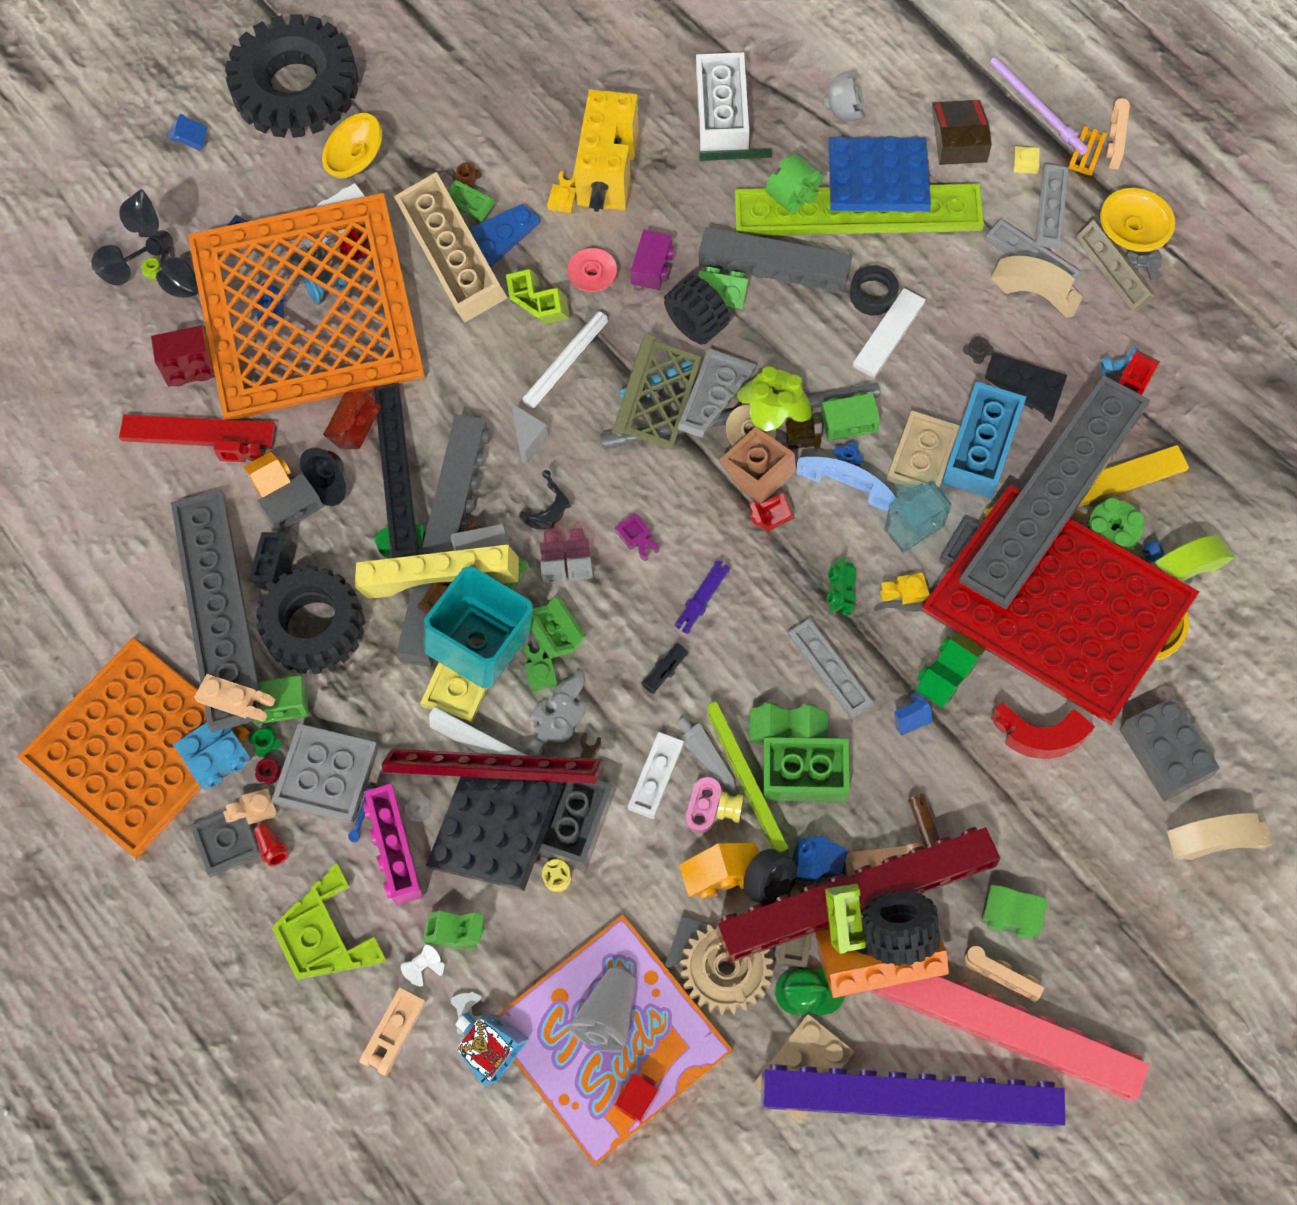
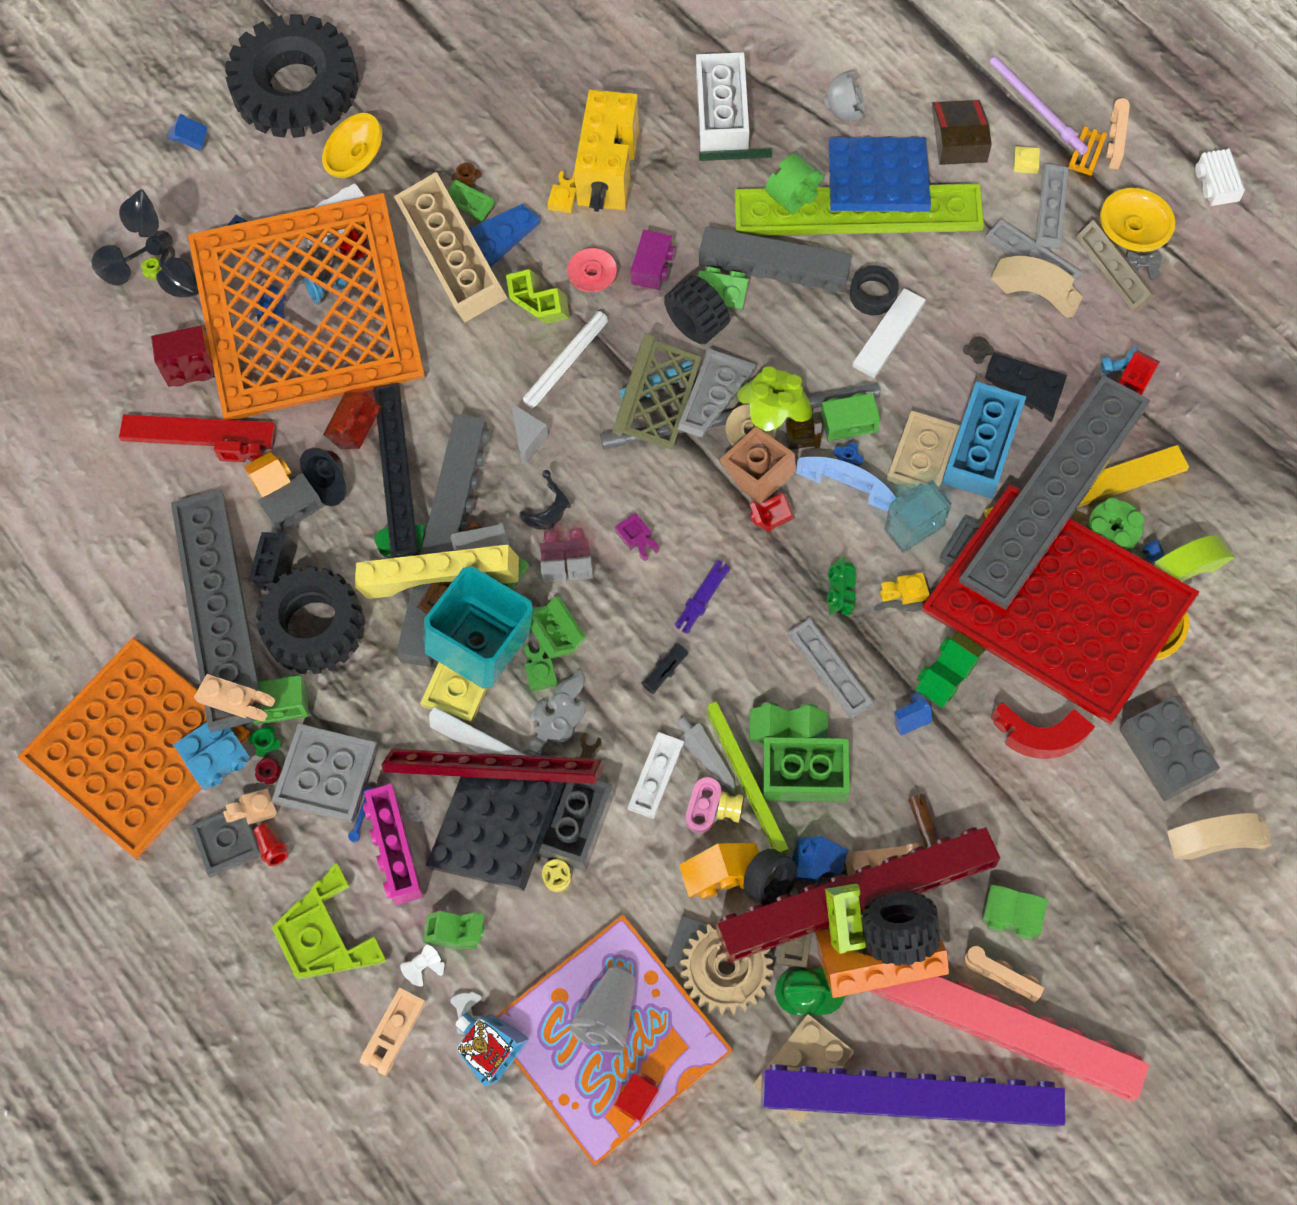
(1219, 177): none -> white brick

